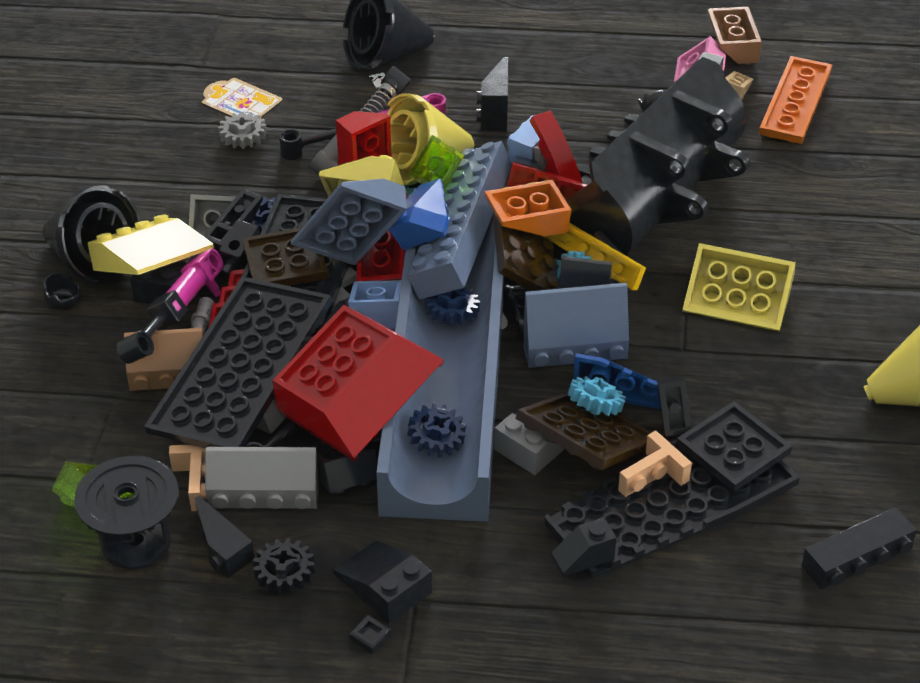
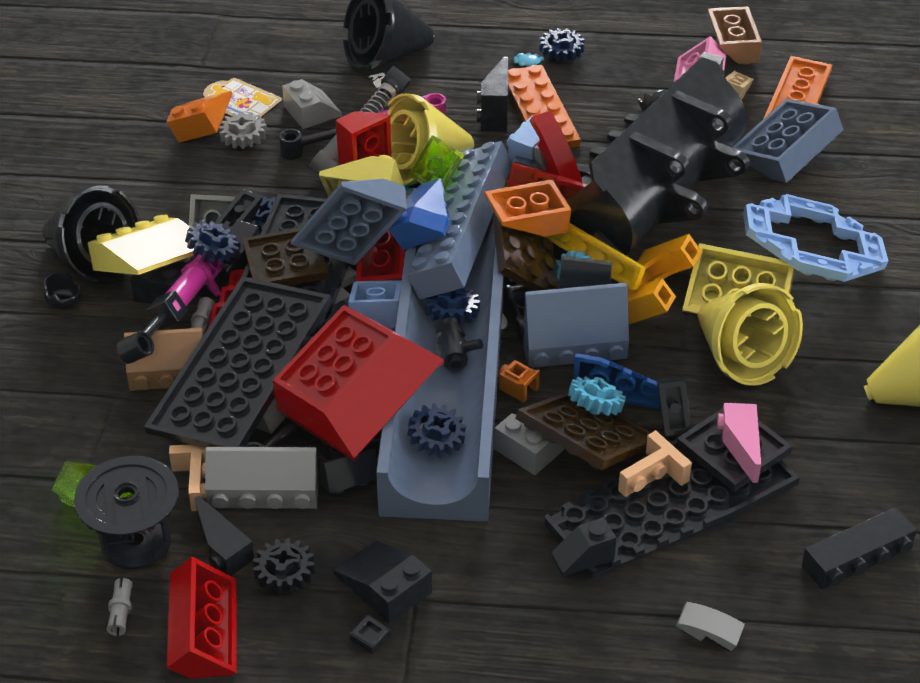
(119, 607): none -> light grey pin
(198, 117): none -> orange slope
(201, 621): none -> red slope
(211, 241): none -> dark blue gear
(308, 104): none -> light grey slope
(452, 344): none -> black piece
(516, 378): none -> orange window
(527, 59): none -> medium azure piece
(535, 94): none -> orange plate
(561, 45): none -> dark blue gear
(661, 261): none -> light orange arch
(708, 622): none -> light grey slope
(741, 436): none -> bright pink slope
(752, 332): none -> light yellow cone
(790, 138): none -> sand blue slope
(851, 265): none -> light blue plate

